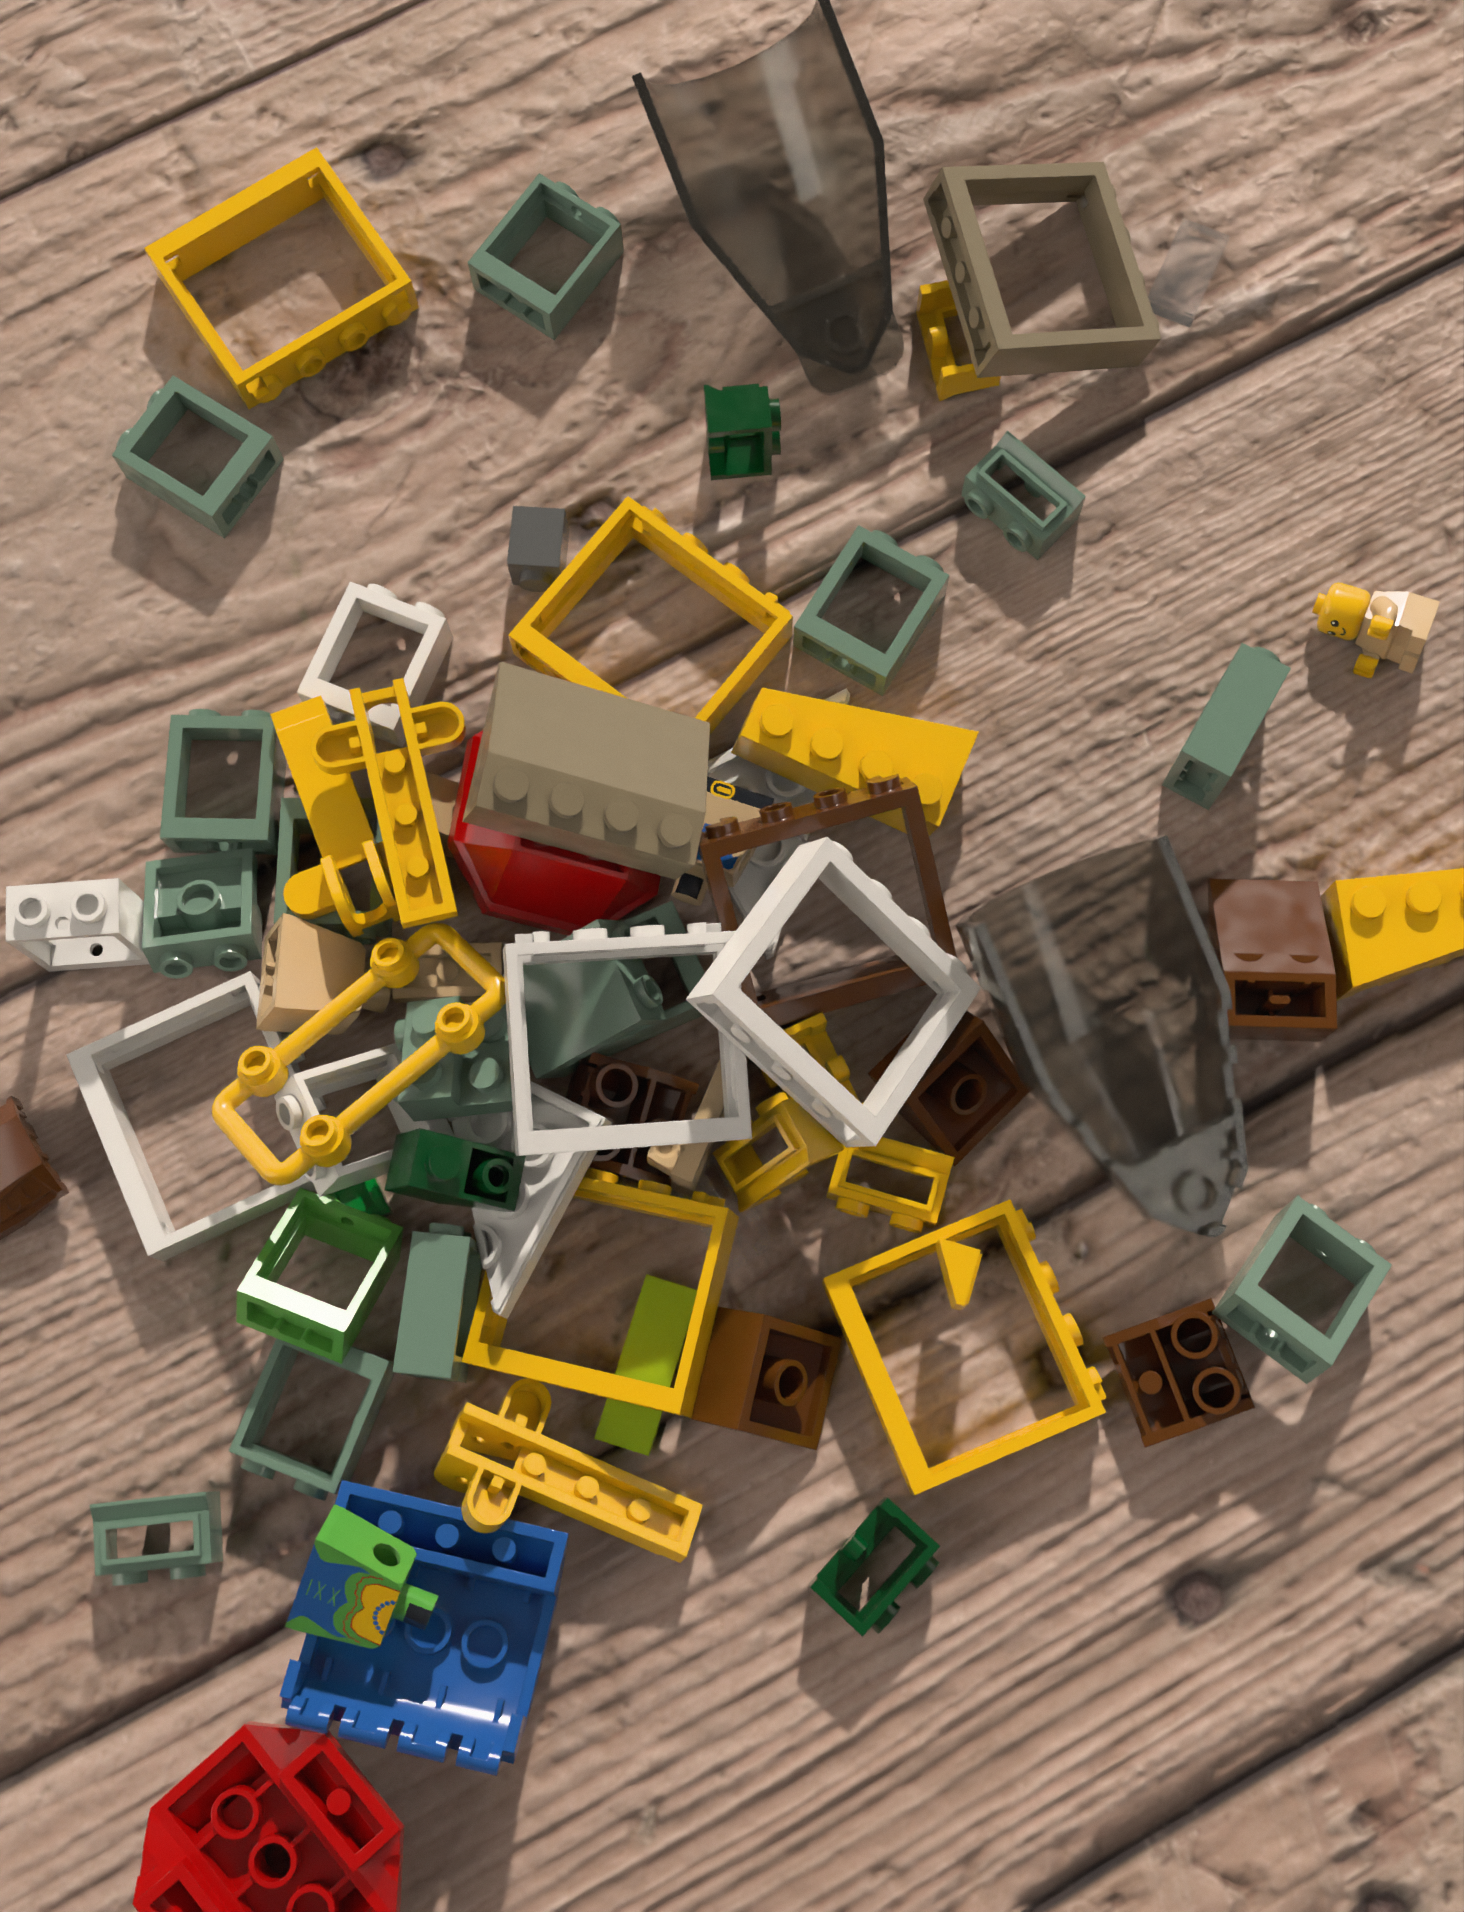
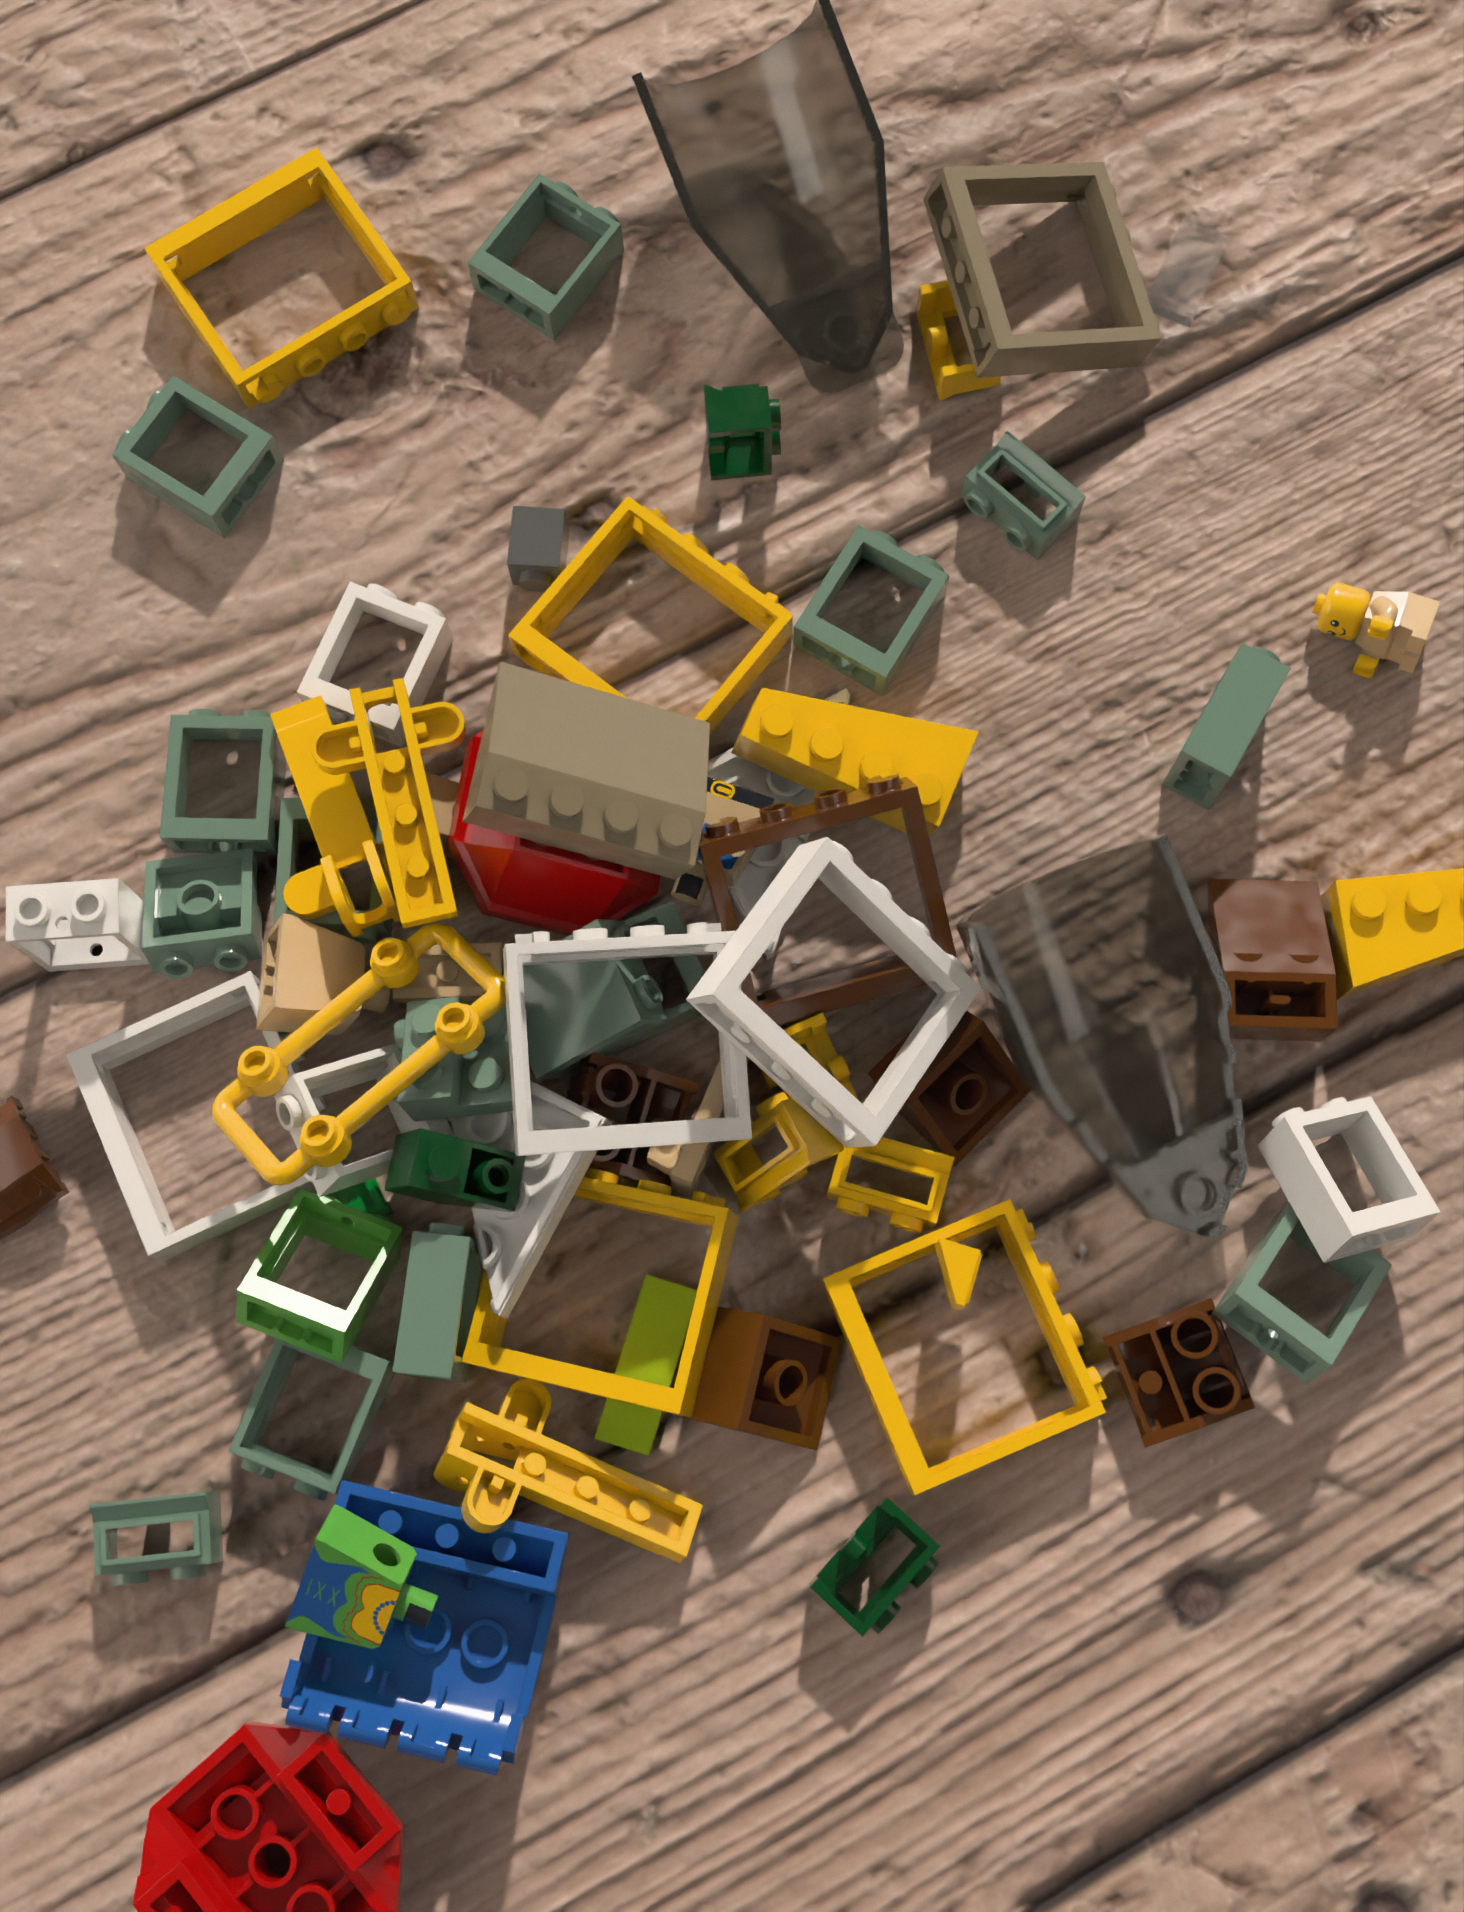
(1315, 1196): none -> white window

